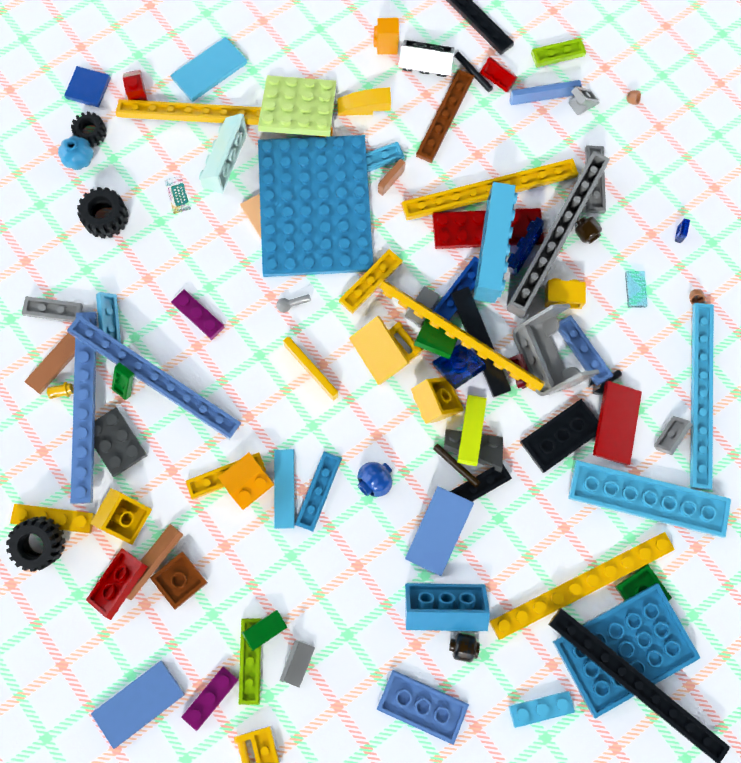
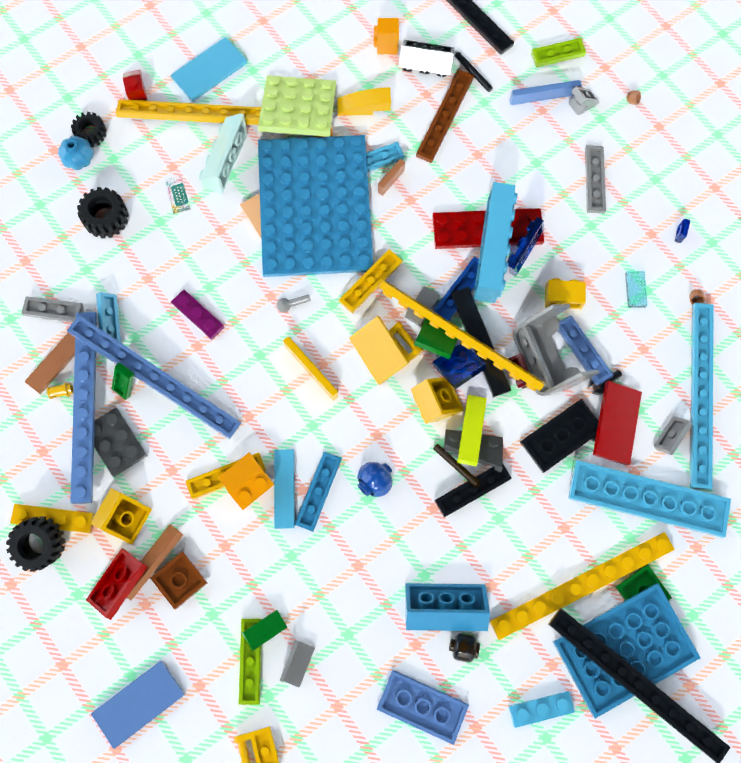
(87, 86): blue tile -> none
(210, 698): magenta plate -> none
(439, 531): medium blue tile -> none
(480, 191): yellow plate -> none
(498, 74): red plate -> none
(557, 235): light grey brick -> none
(588, 229): dark brown head -> none

